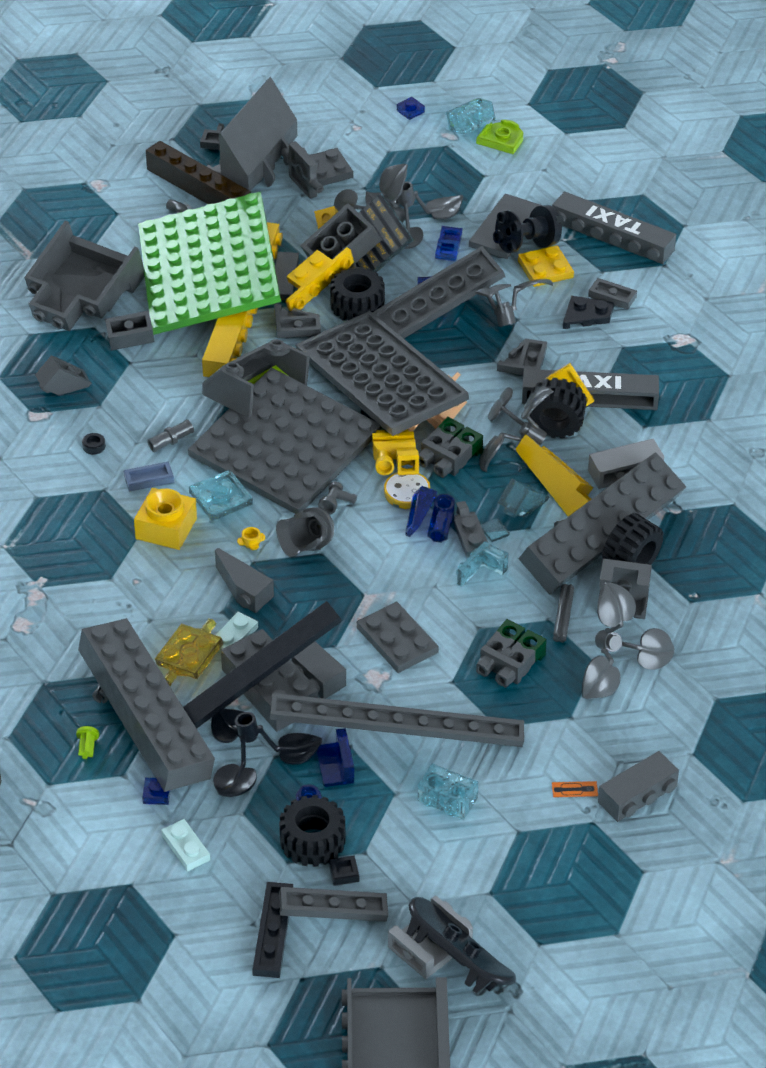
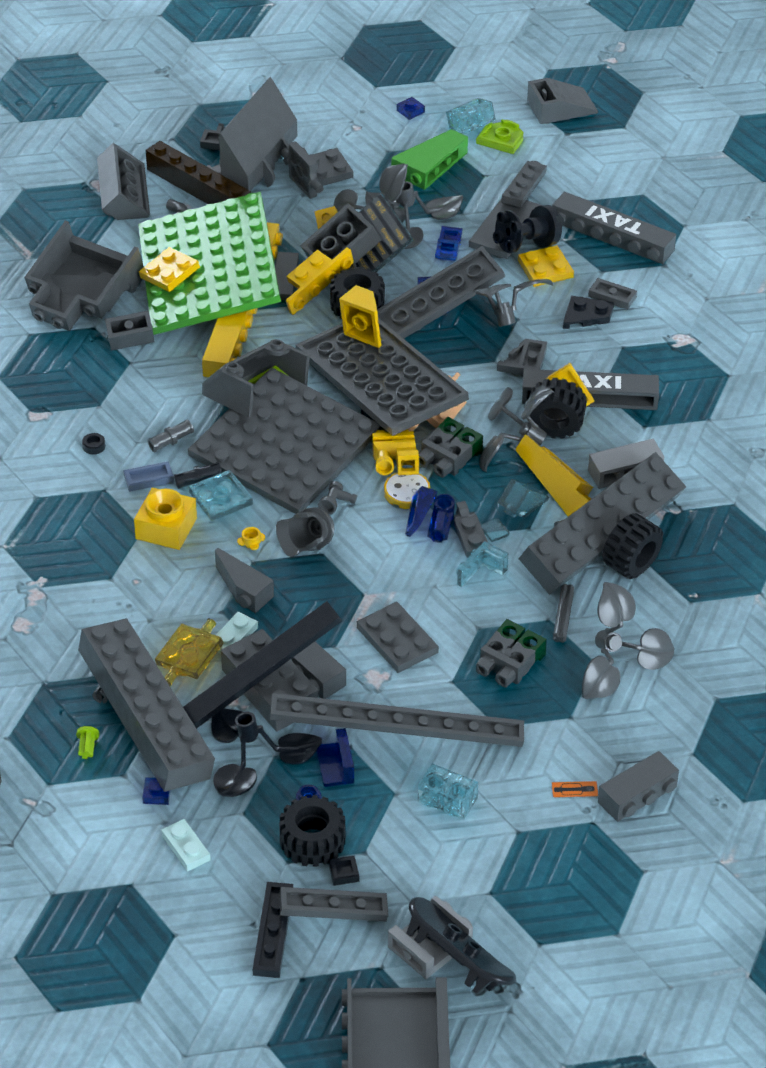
(61, 377): dark grey slope -> none
(122, 184): none -> dark grey slope
(169, 269): none -> yellow plate
(197, 475): none -> black pin
(296, 323): dark grey wing -> none
(360, 316): none -> yellow slope
(432, 157): none -> bright green slope
(524, 183): none -> dark grey plate
(558, 100): none -> dark grey slope
(632, 577): dark grey panel -> none

